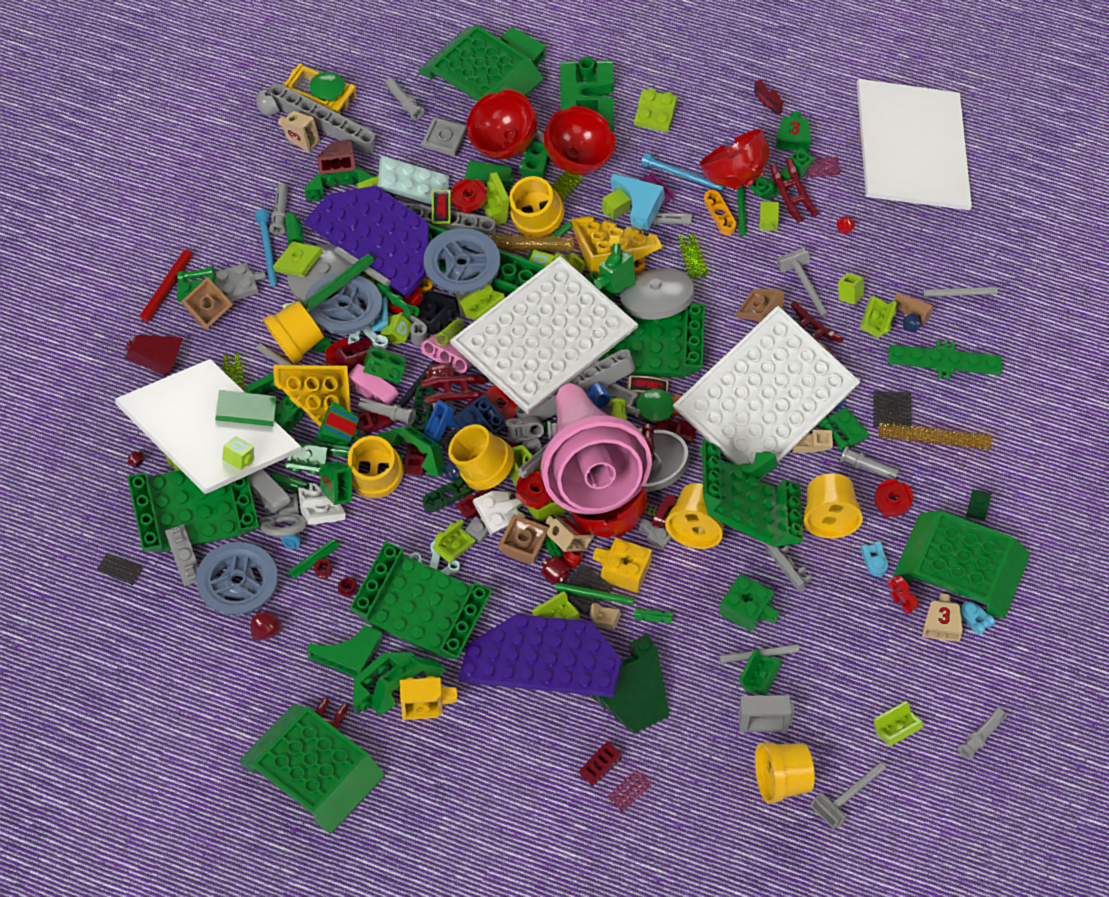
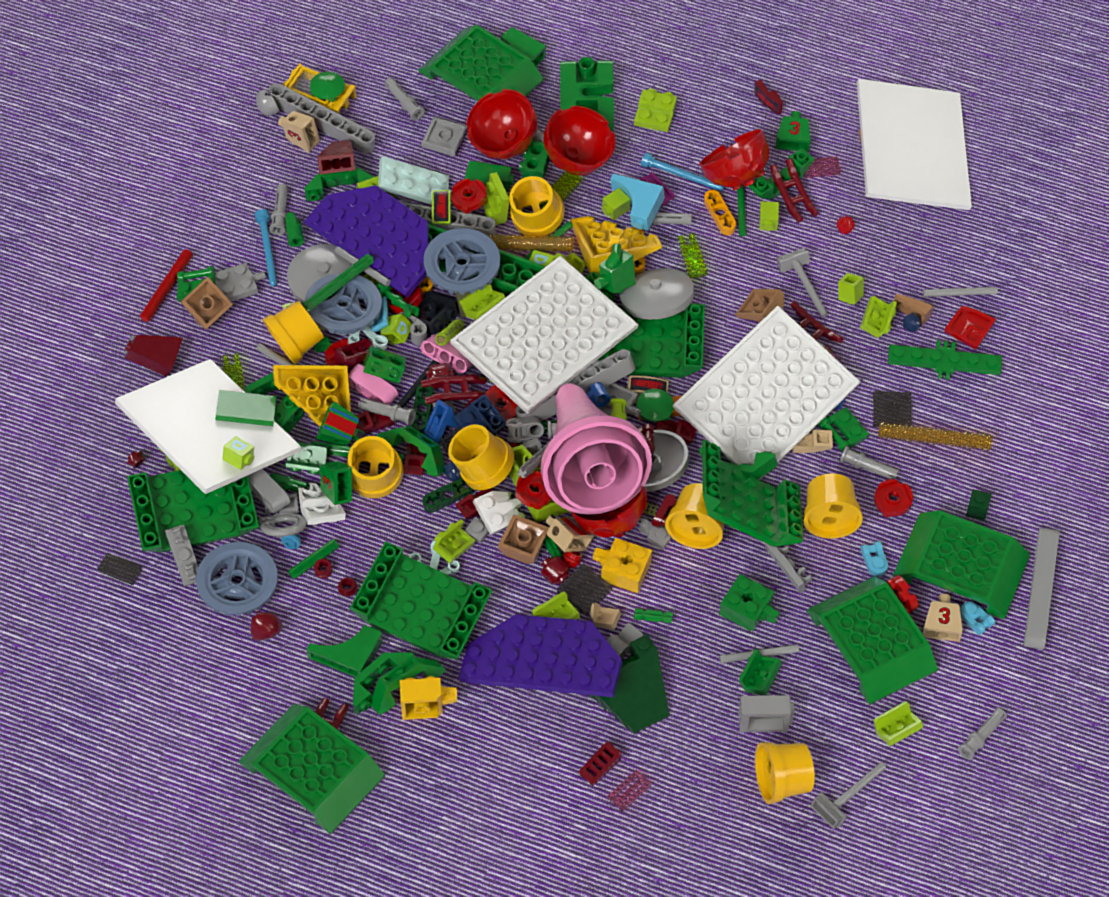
(298, 259): lime plate -> none
(594, 593): green bar -> none
(622, 641): none -> light grey panel
(876, 638): none -> green slope
(969, 326): none -> red plate
(1041, 588): none -> light grey beam

